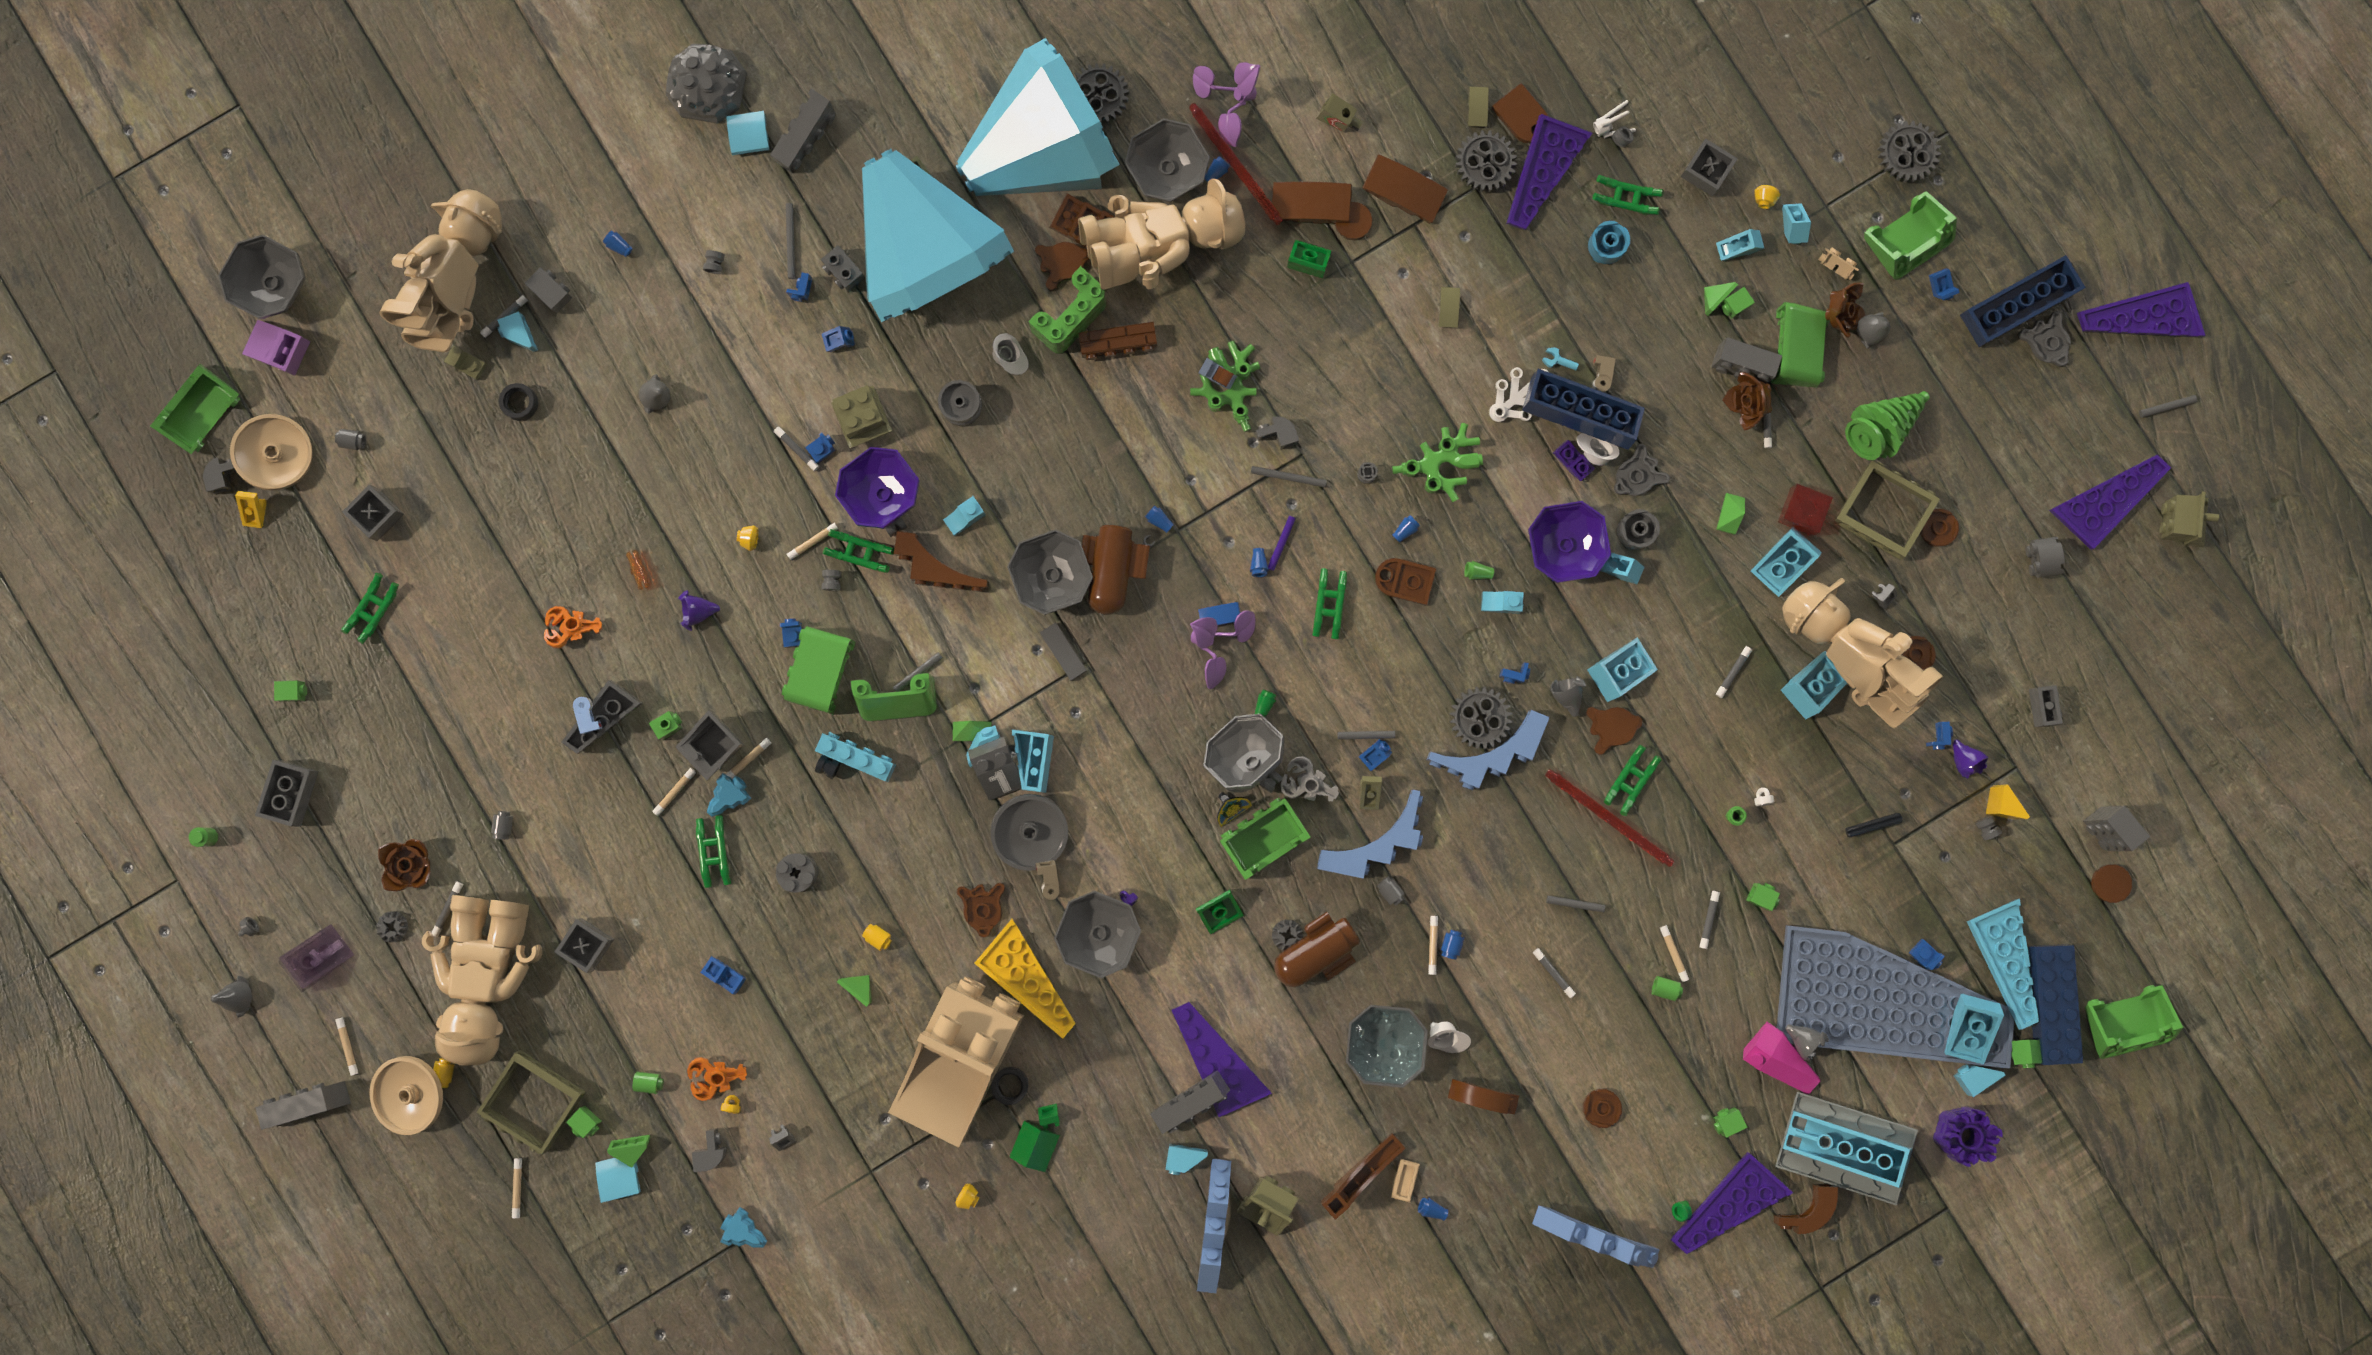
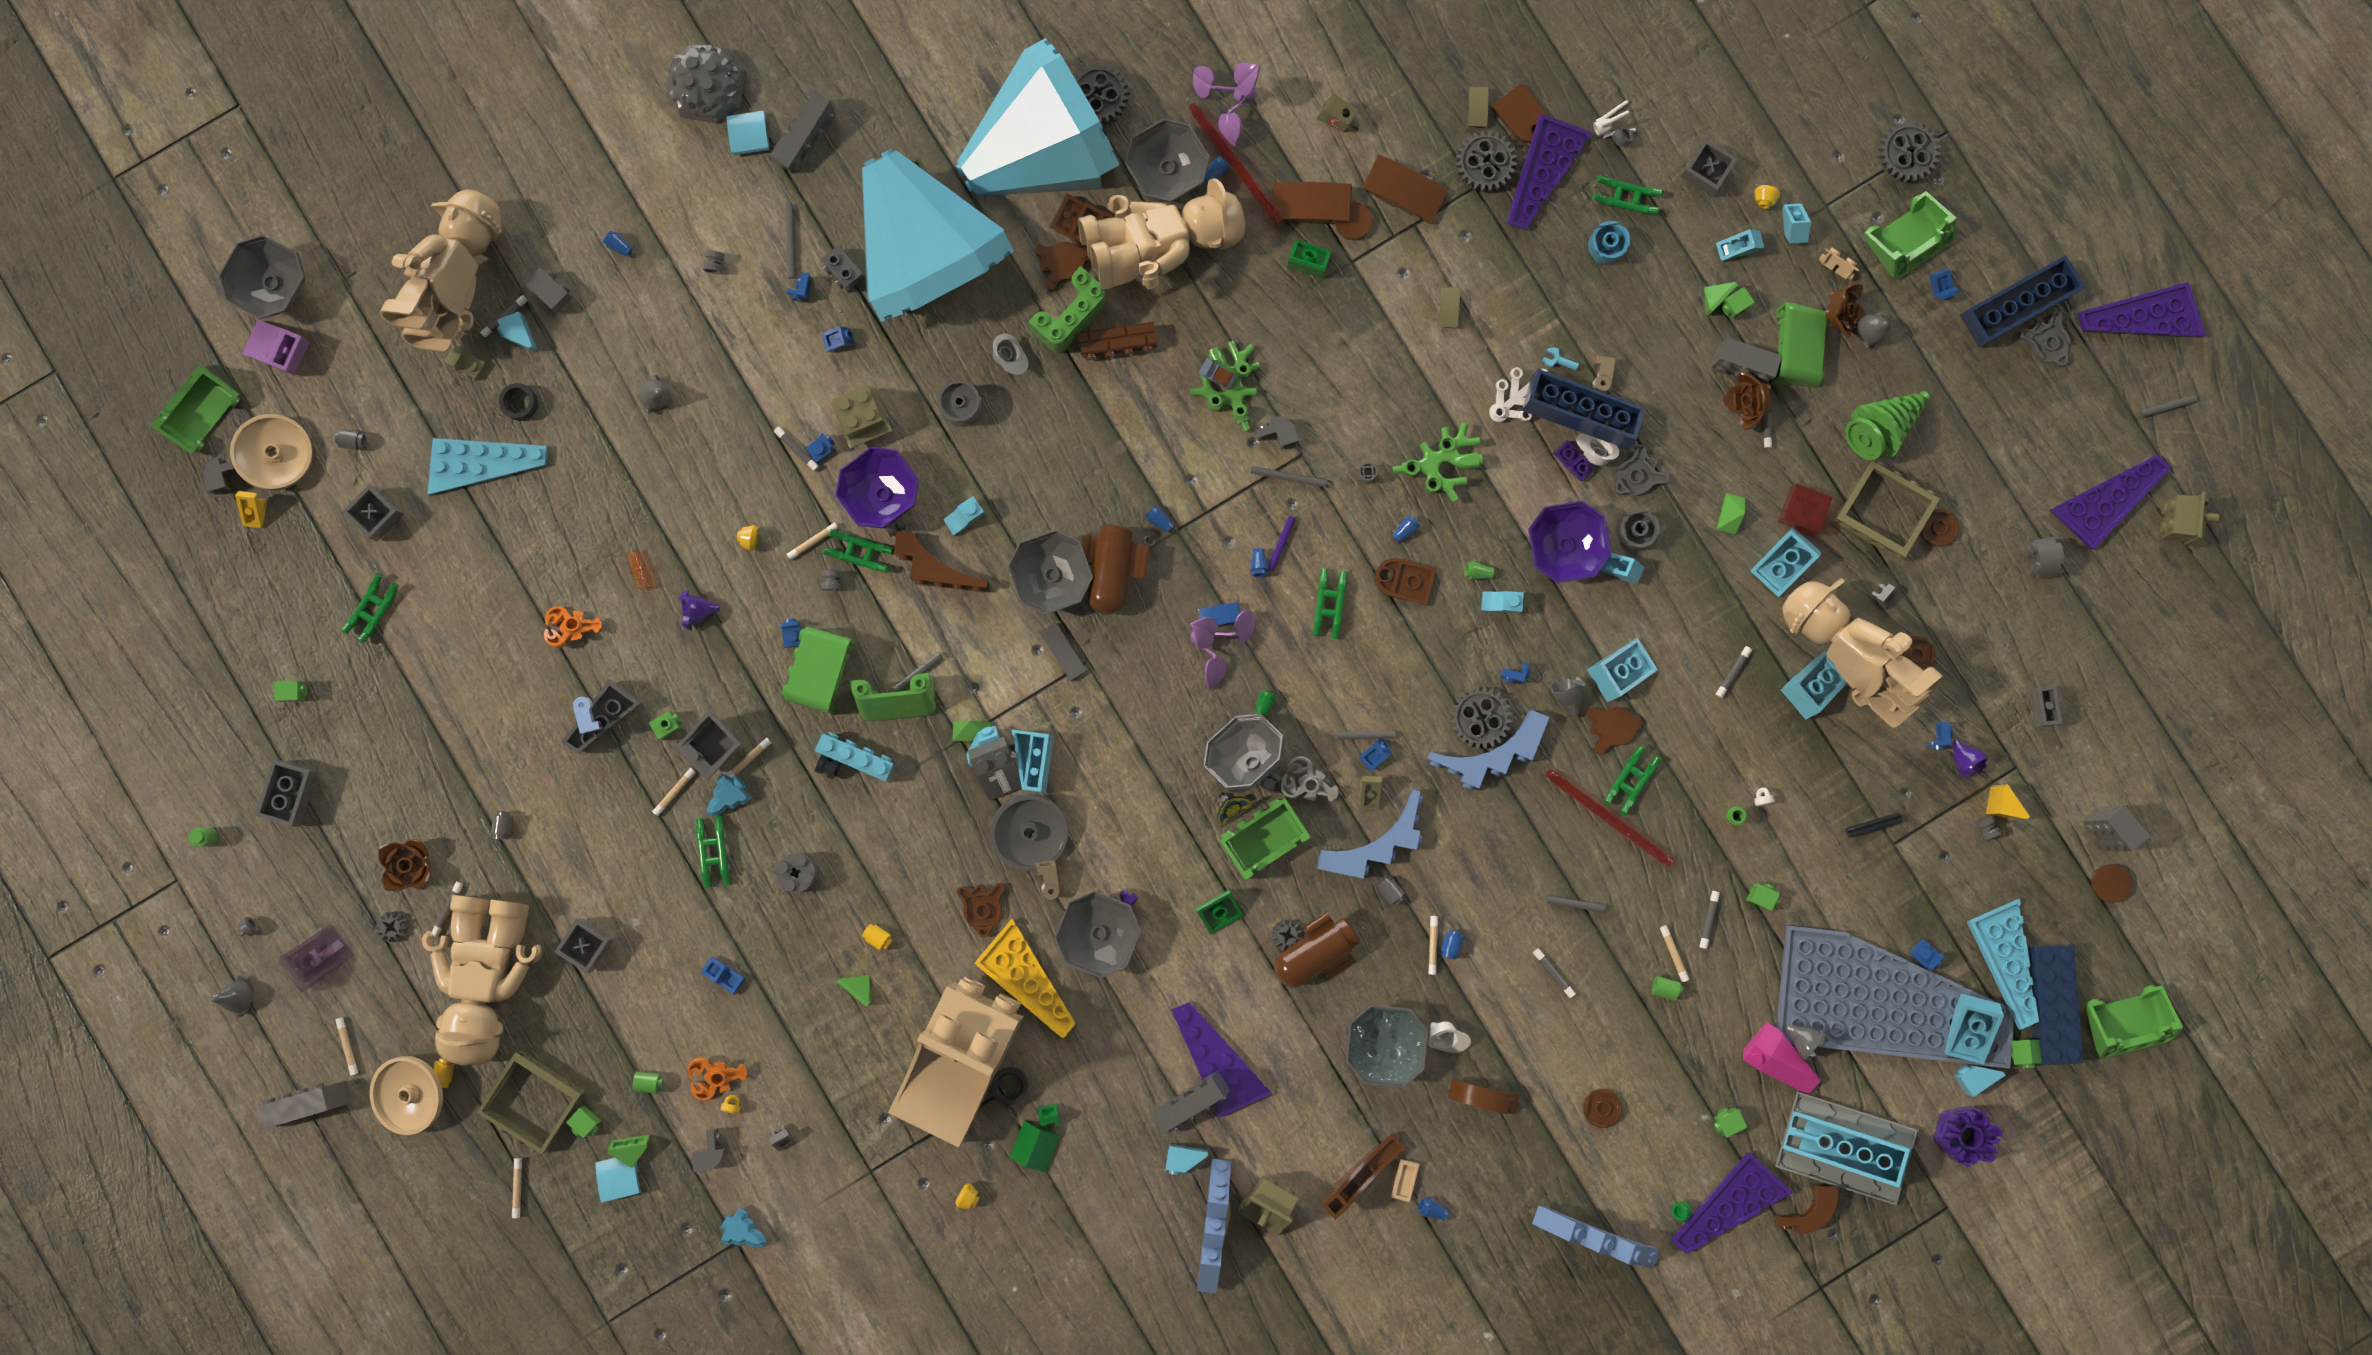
(473, 462): none -> medium azure wing

